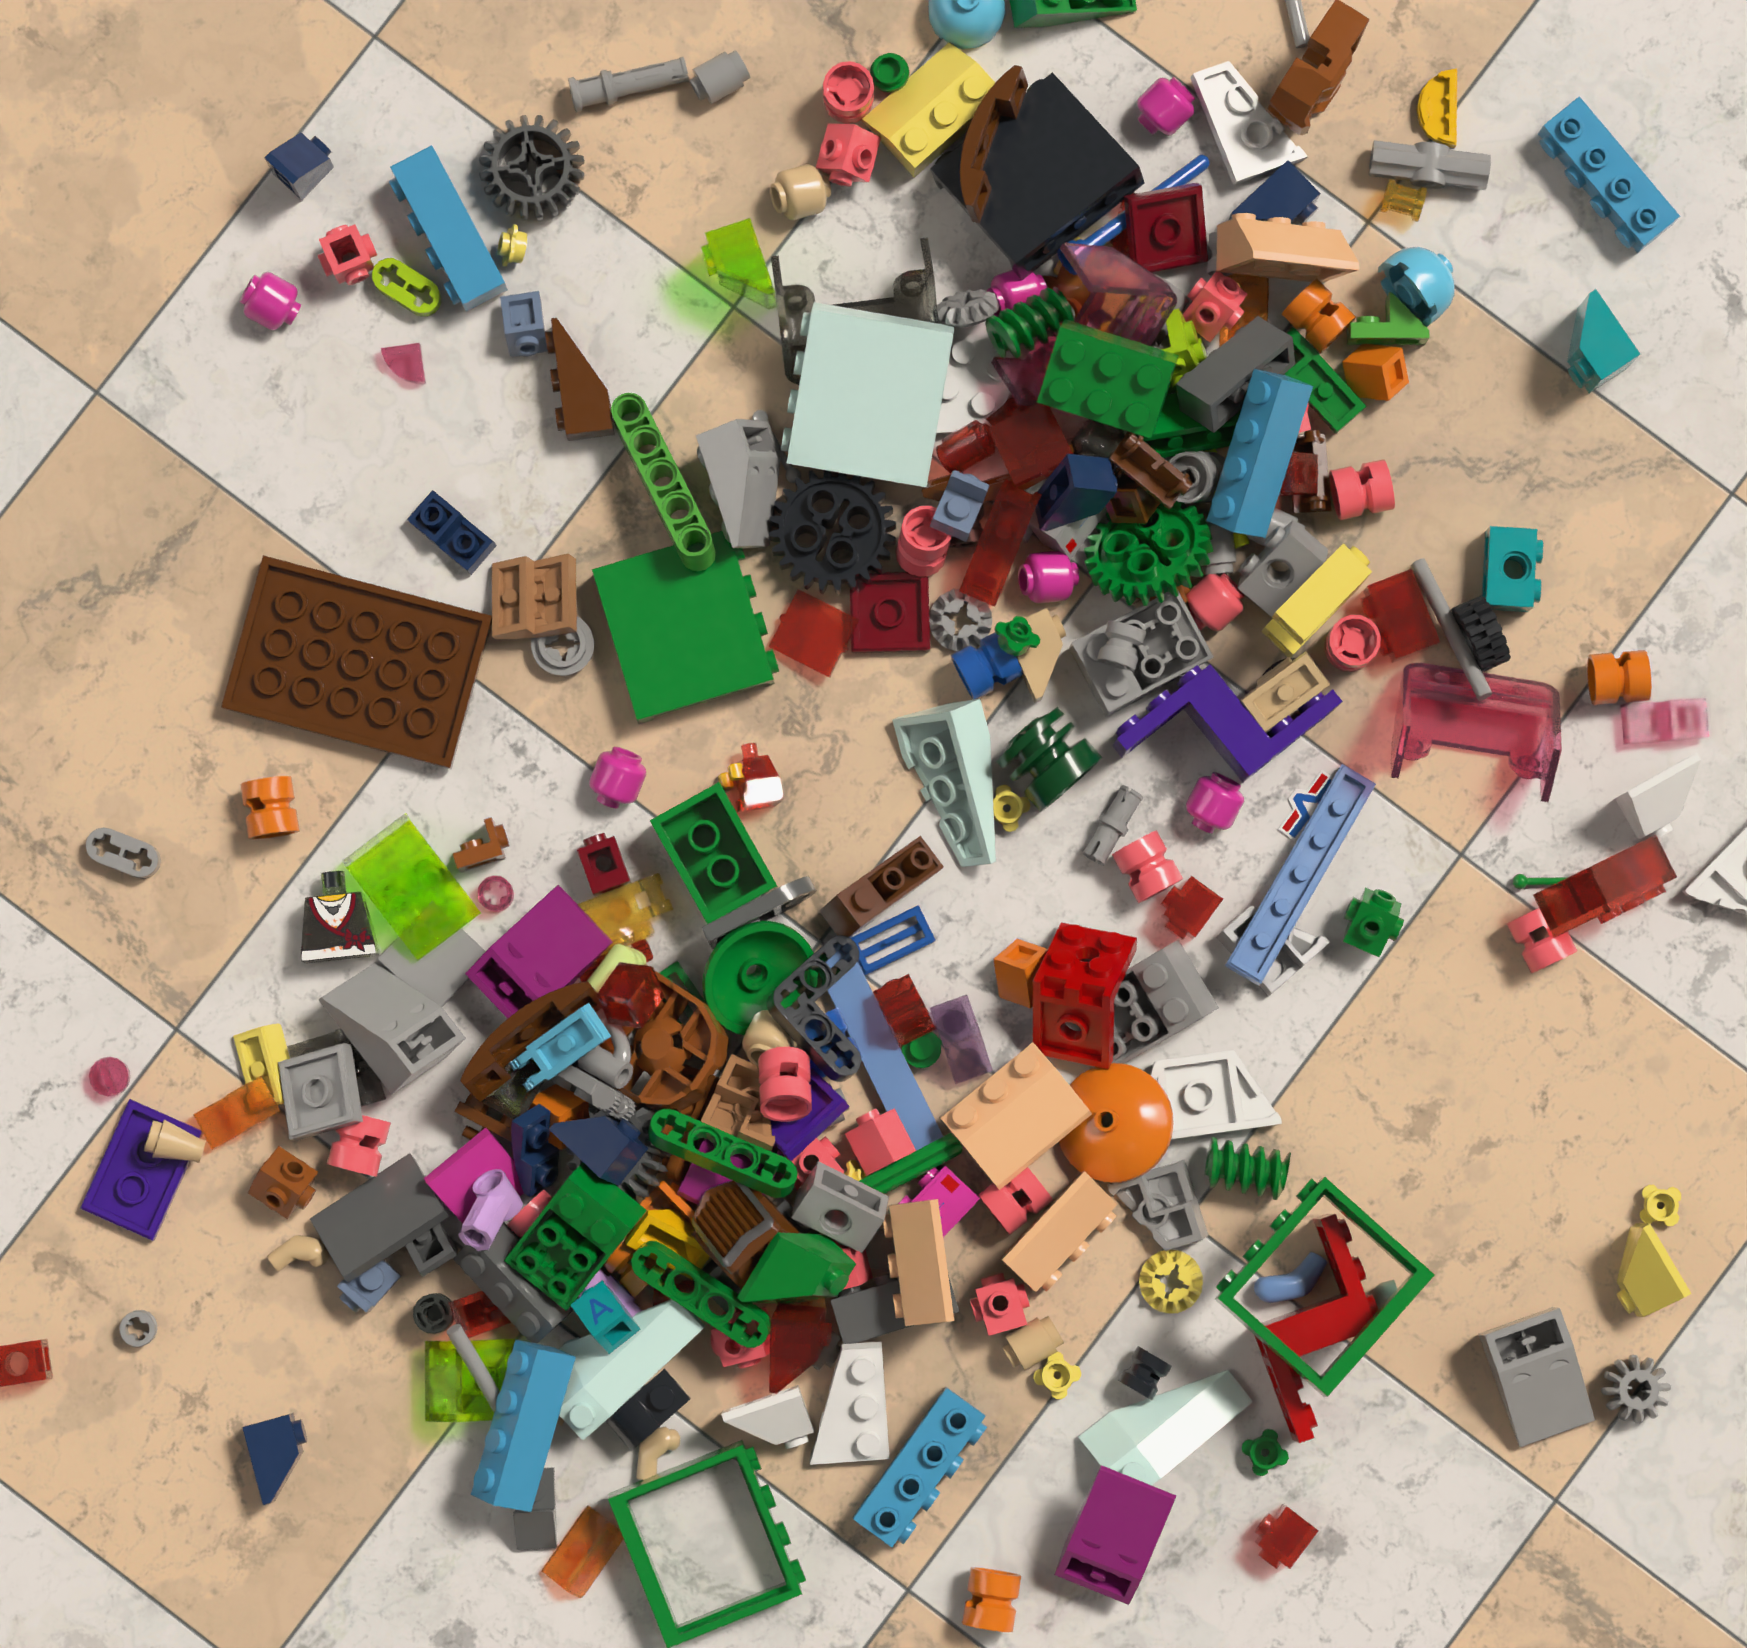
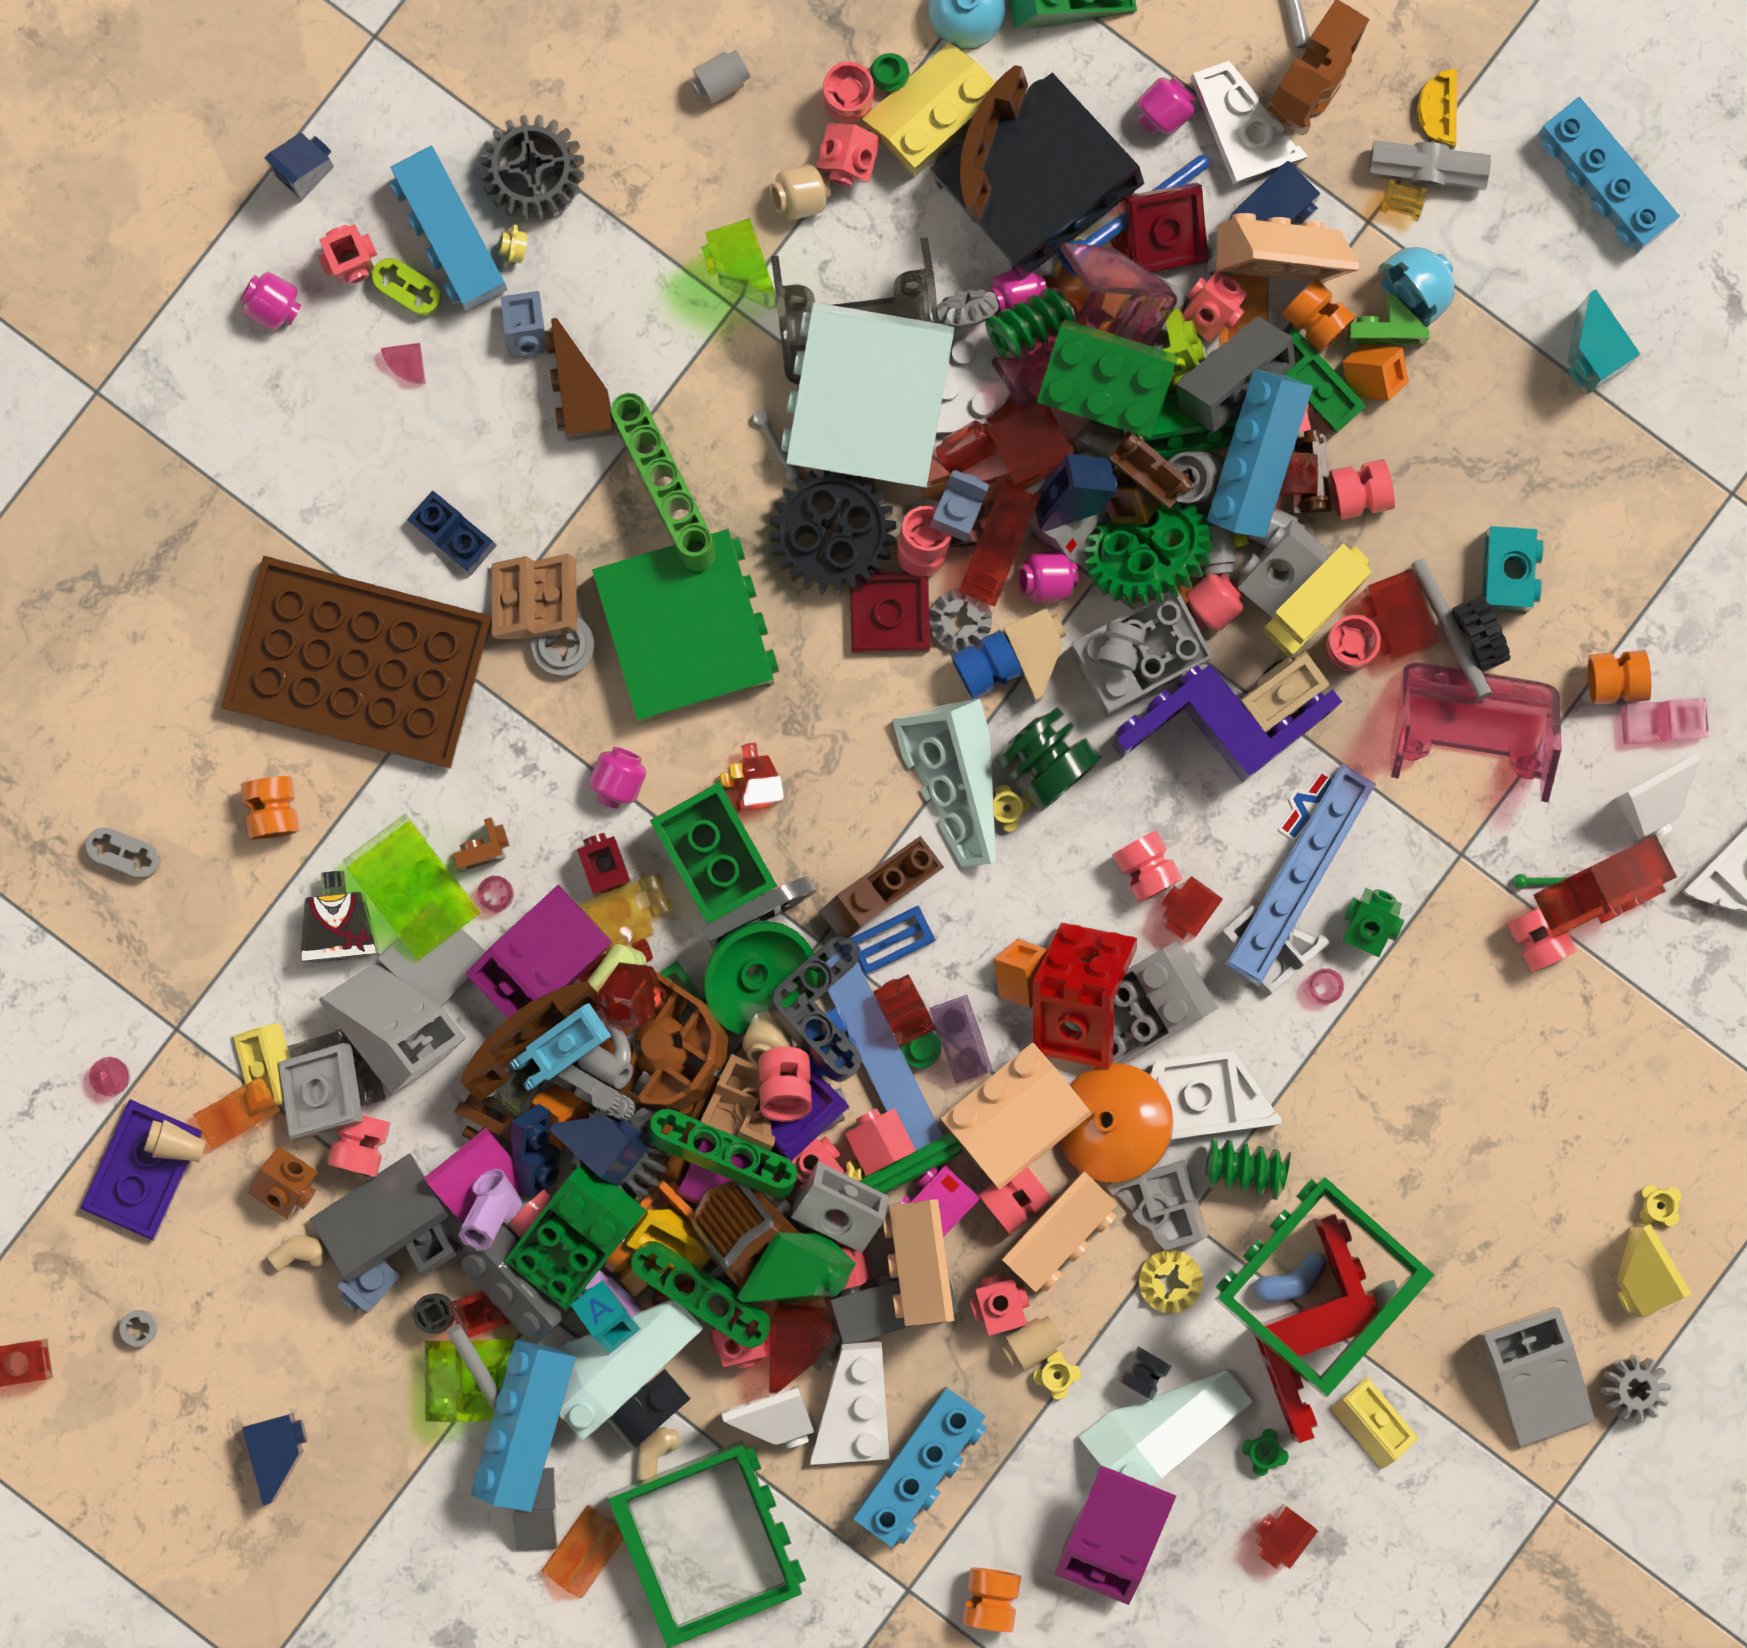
(609, 86): light grey pin -> none
(743, 478): light grey slope -> none
(814, 633): clear red piece -> none
(1016, 636): green plate -> none
(1113, 825): light grey pin -> none
(1215, 802): dark pink head -> none
(1325, 974): none -> clear pink bush
(1374, 1423): none -> light yellow slope

